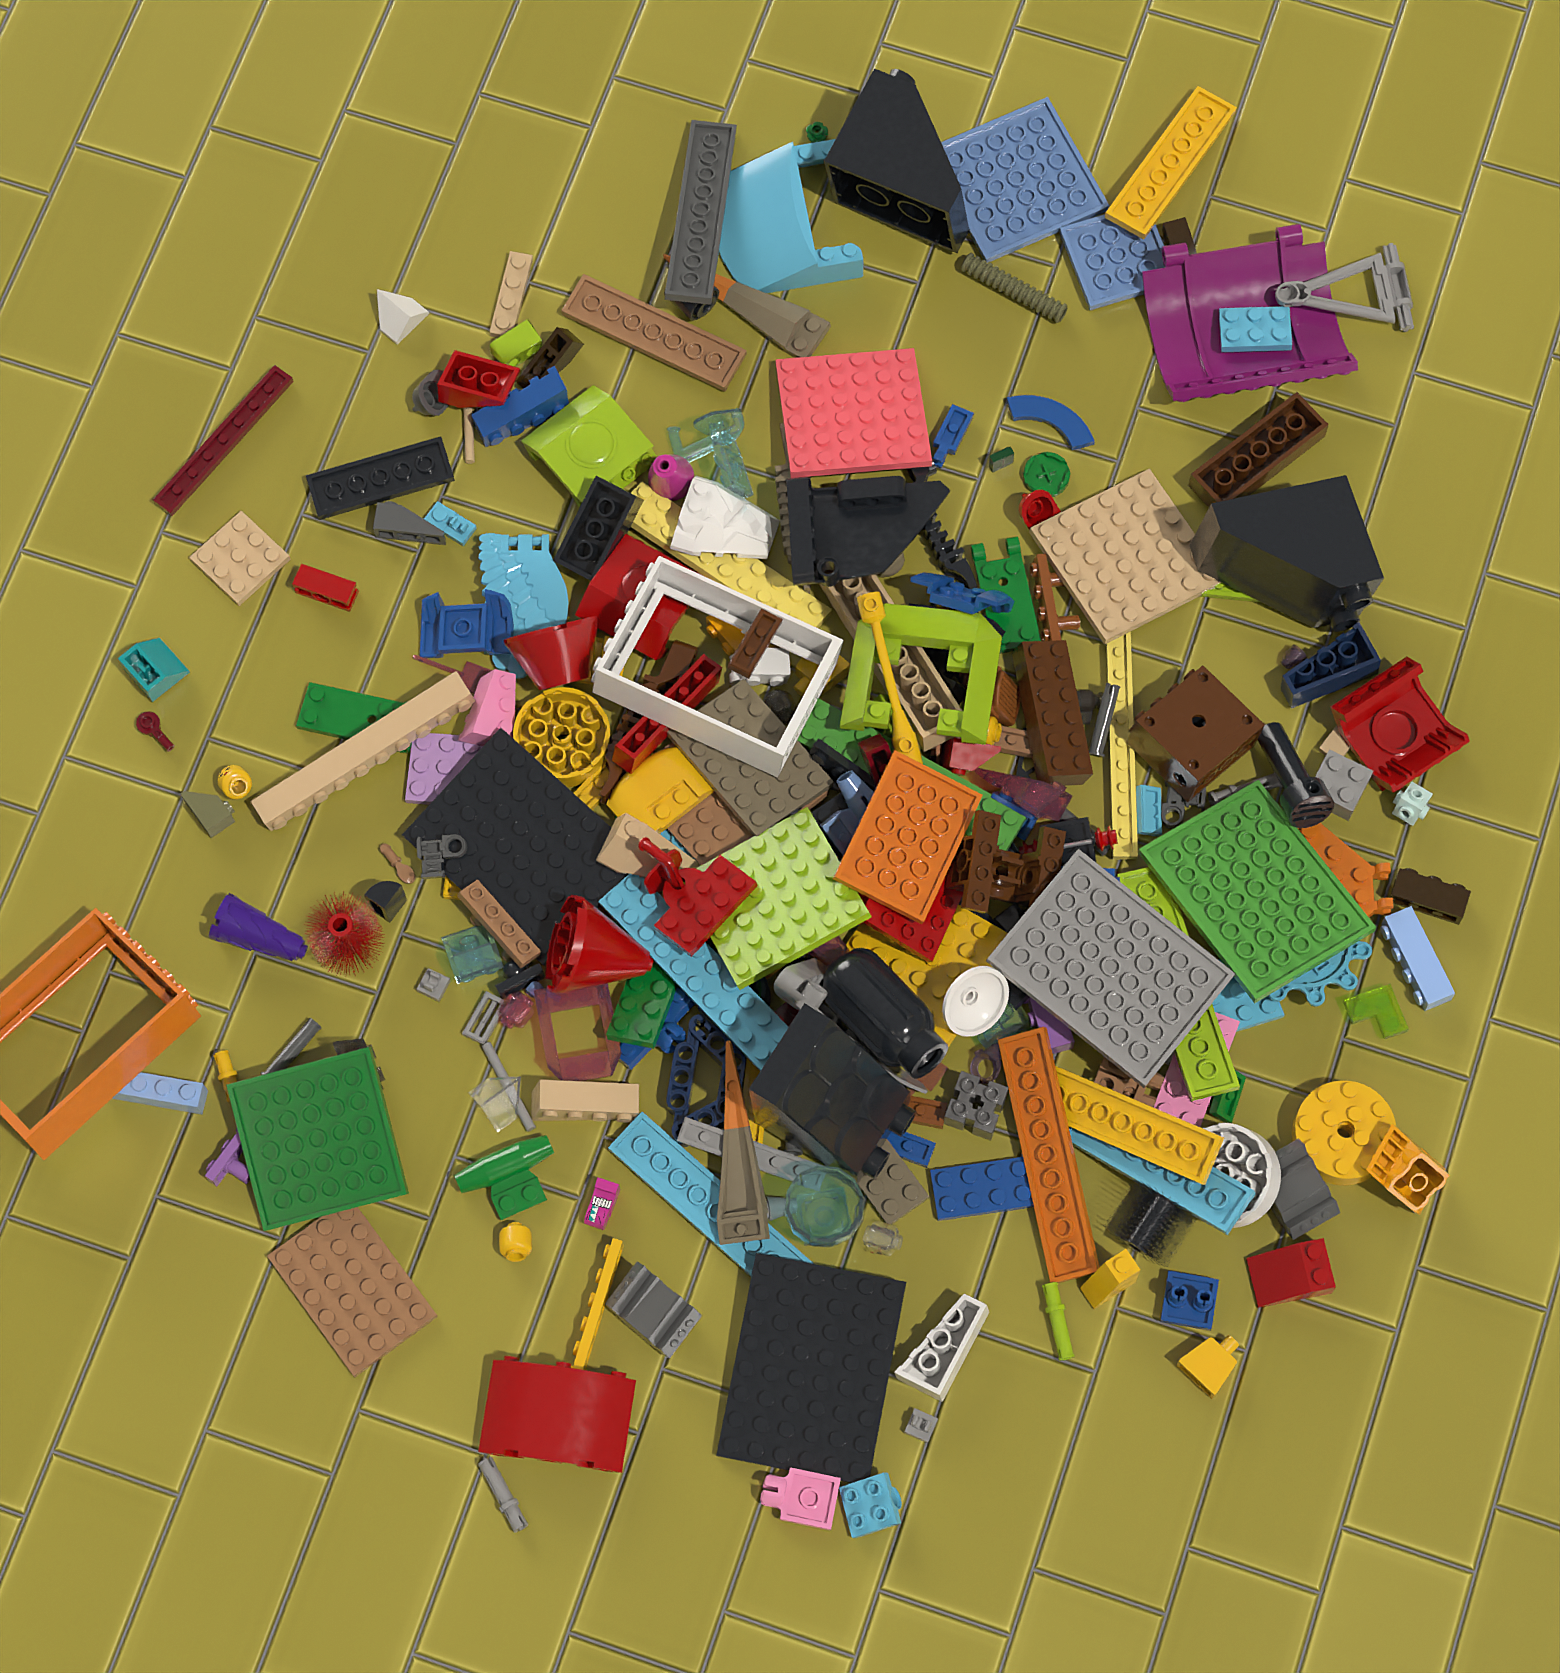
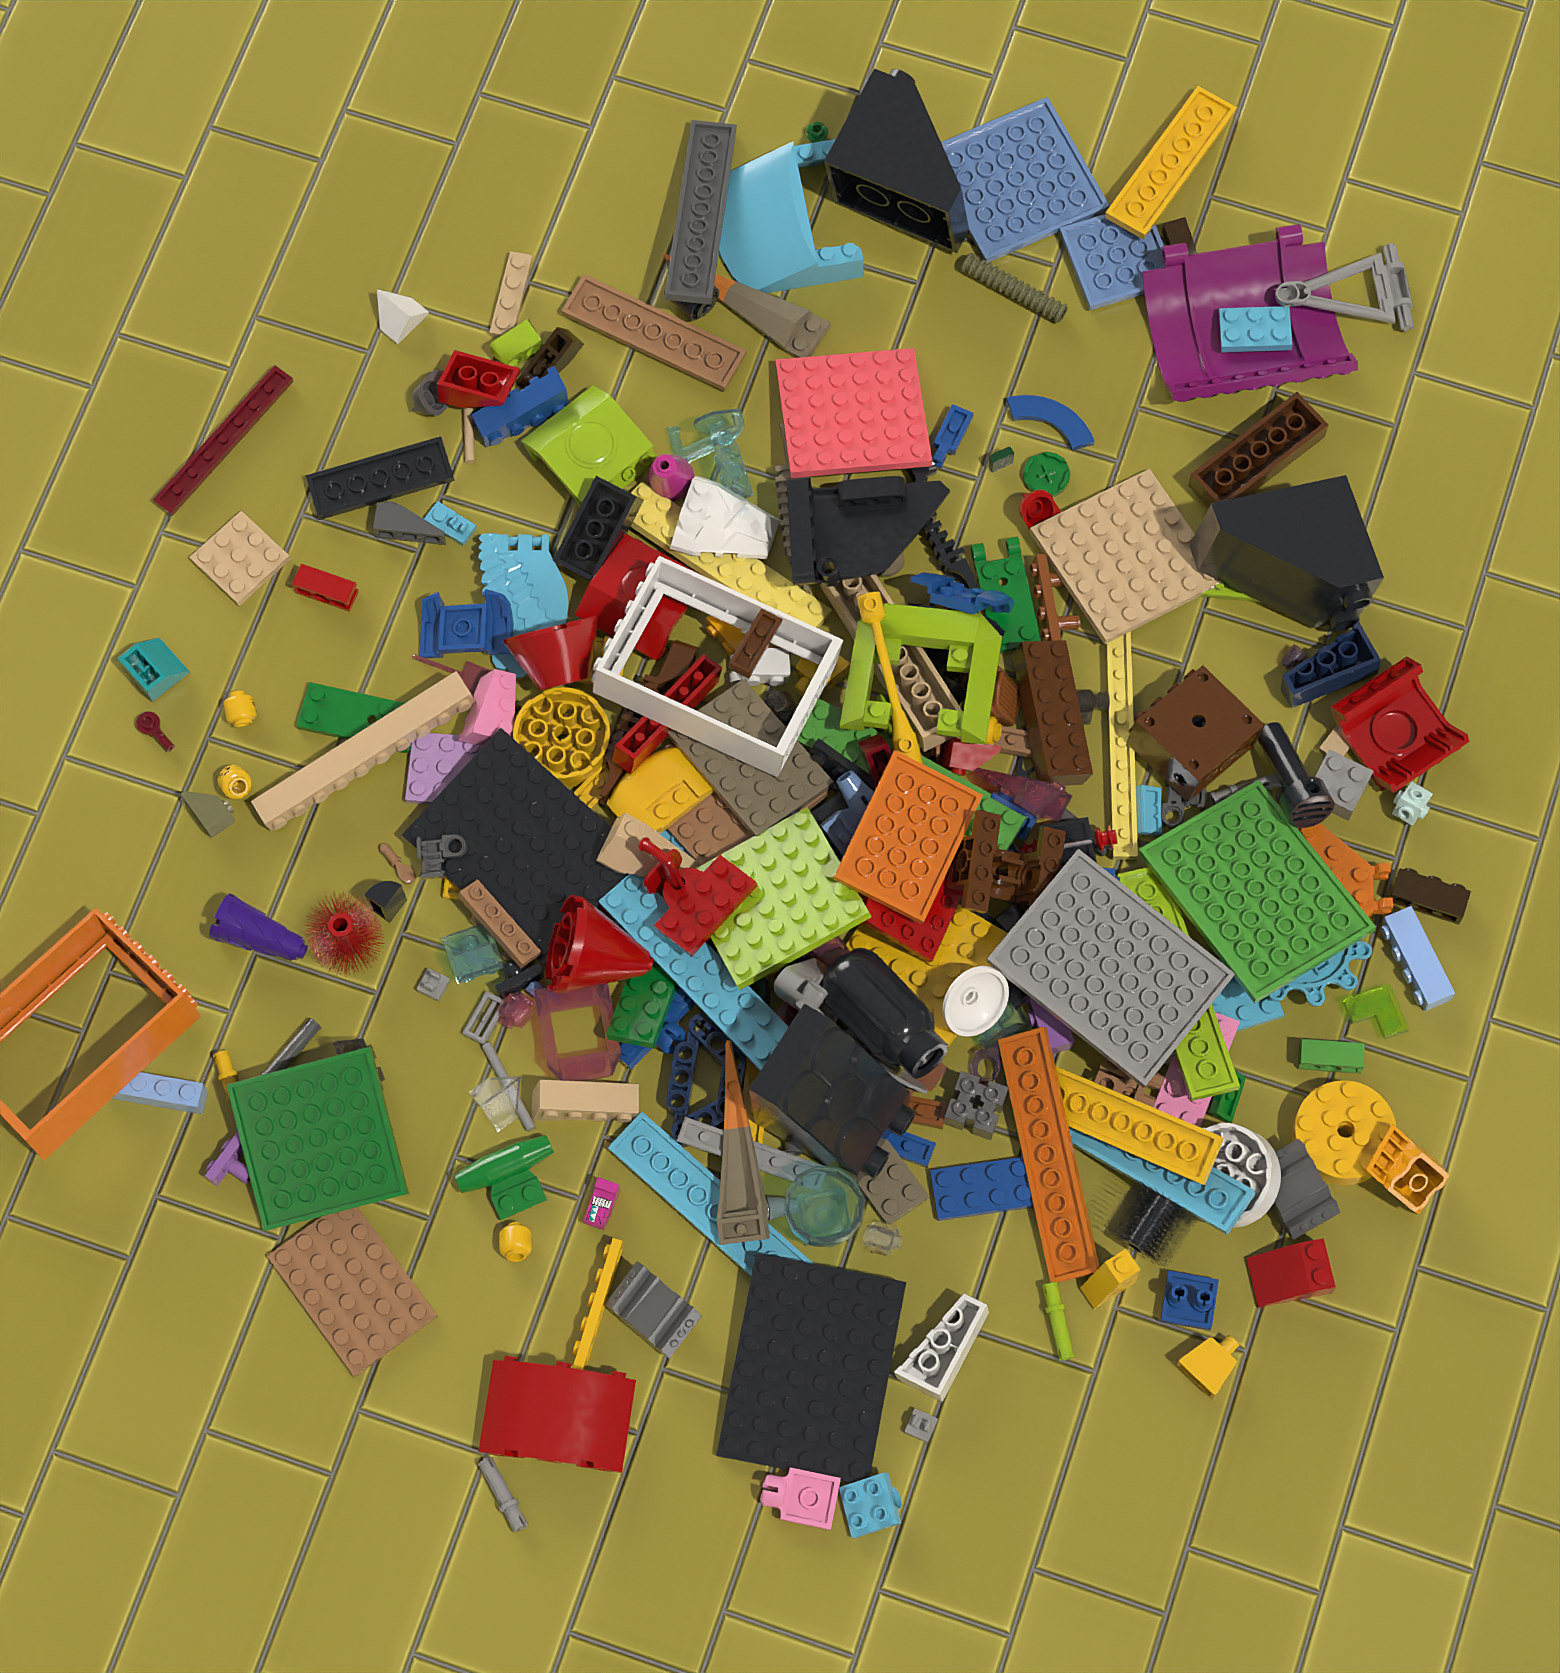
(240, 709): none -> yellow head
(1104, 720): dark grey pin -> none
(1331, 1056): none -> bright green piece

